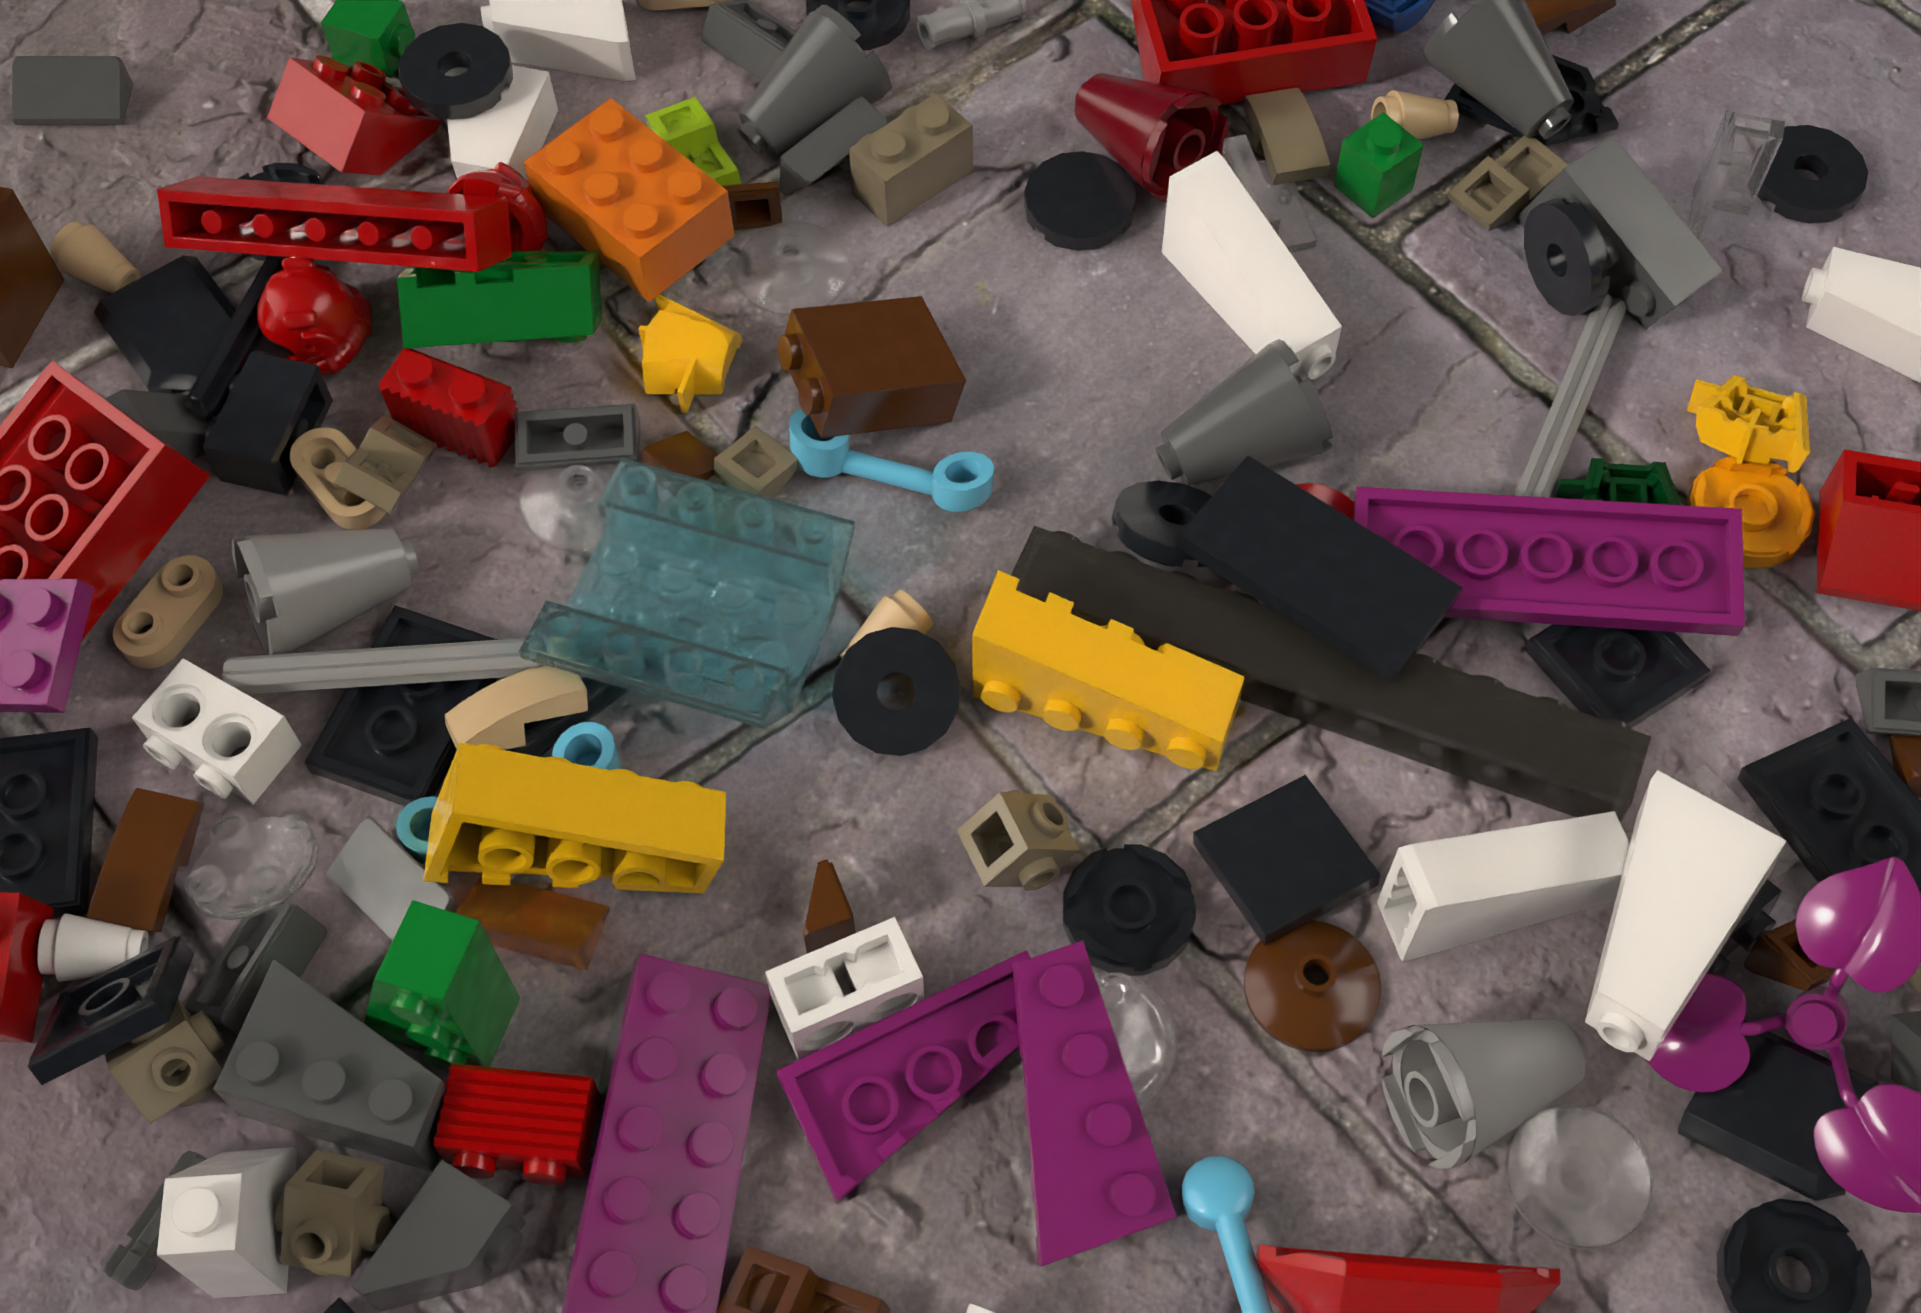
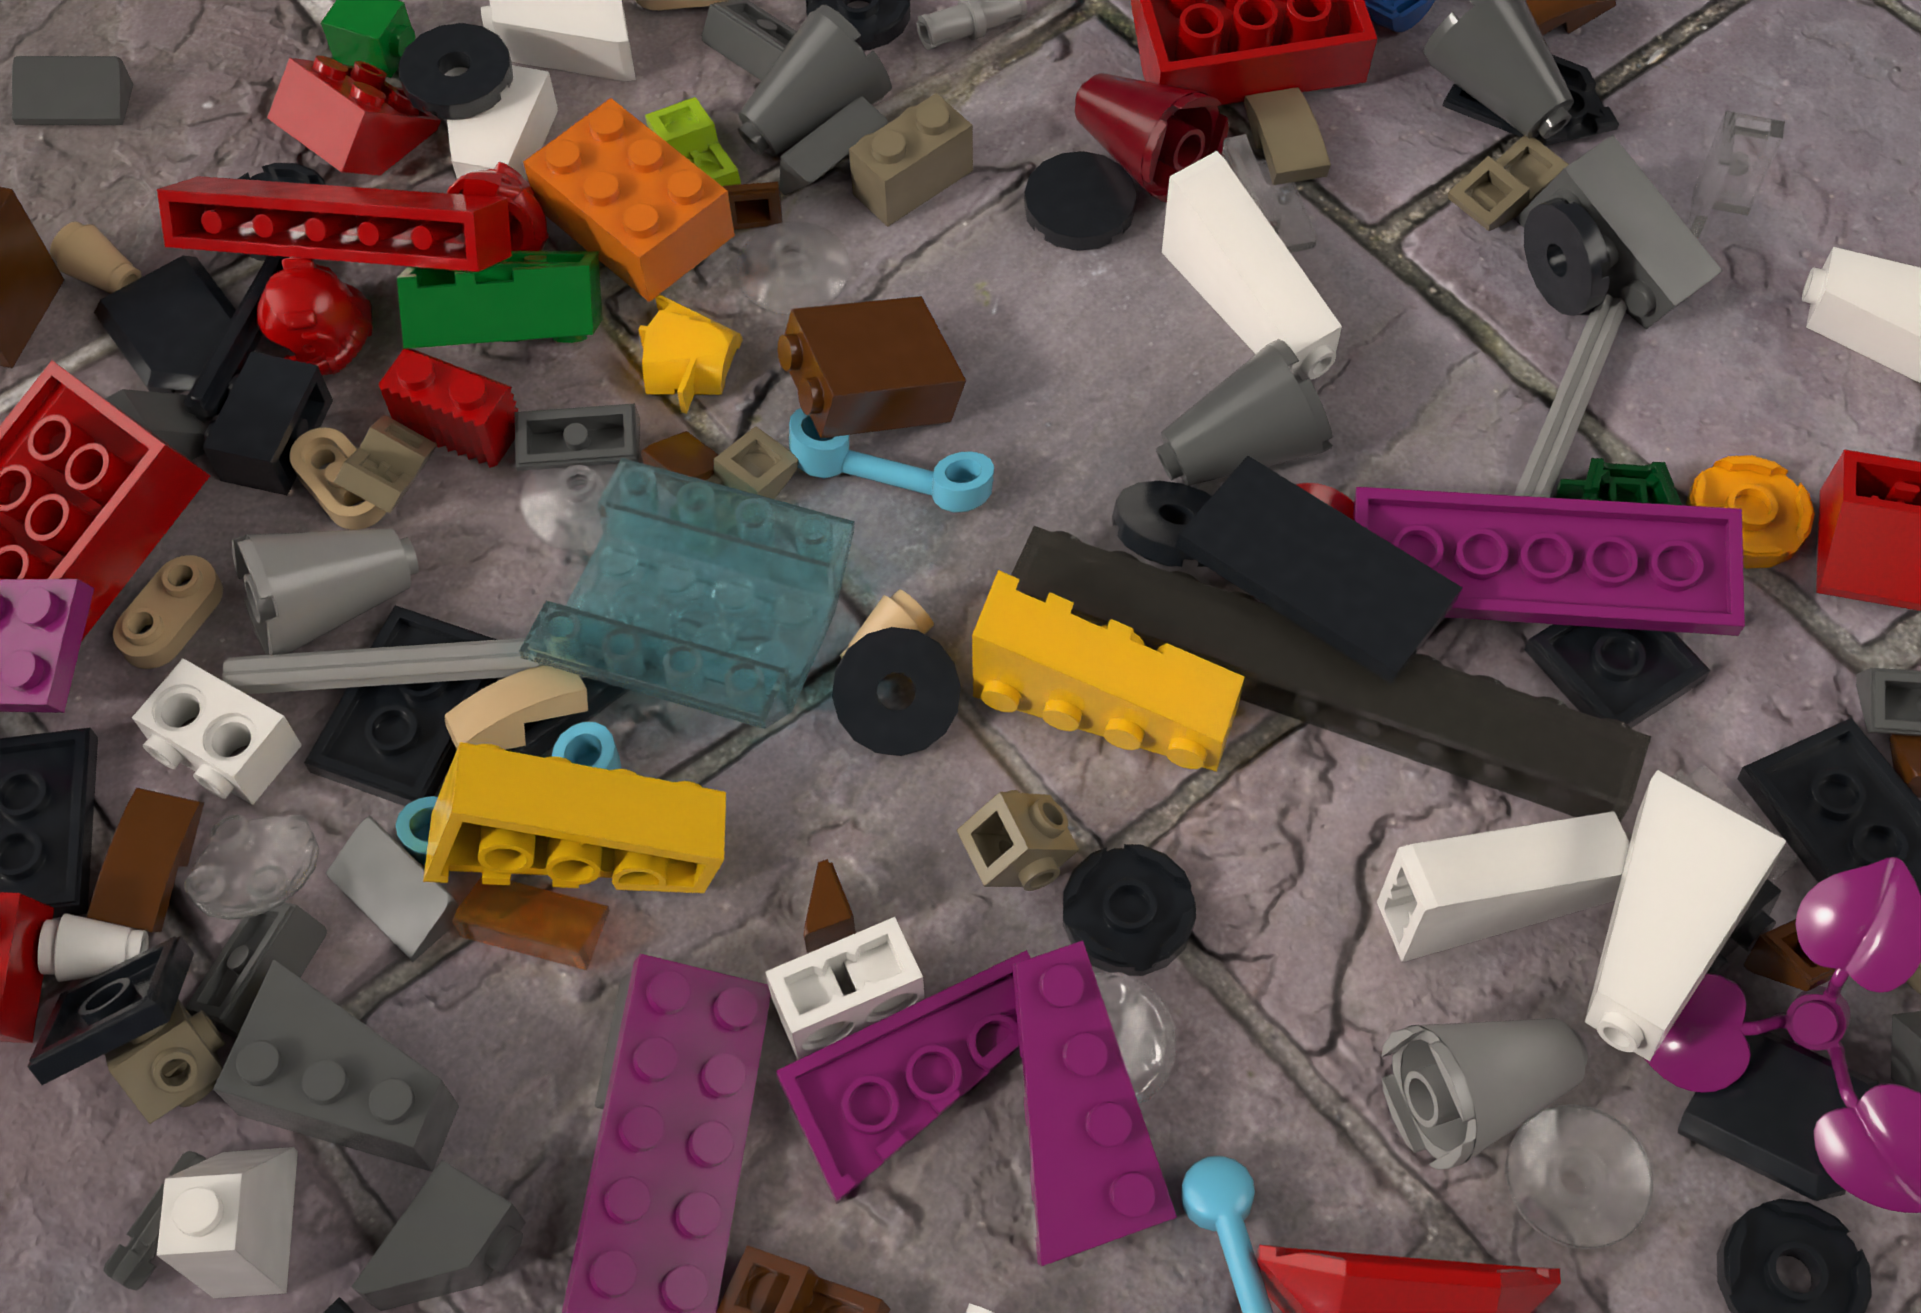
(332, 1214): dark tan brick -> none
(442, 989): green wedge -> none
(517, 1123): red brick -> none
(1285, 859): black tile -> none
(1310, 1014): reddish brown dish -> none
(1378, 165): green brick -> none
(1418, 114): tan cone -> none
(1751, 422): yellow piece -> none
(1827, 155): black tile -> none

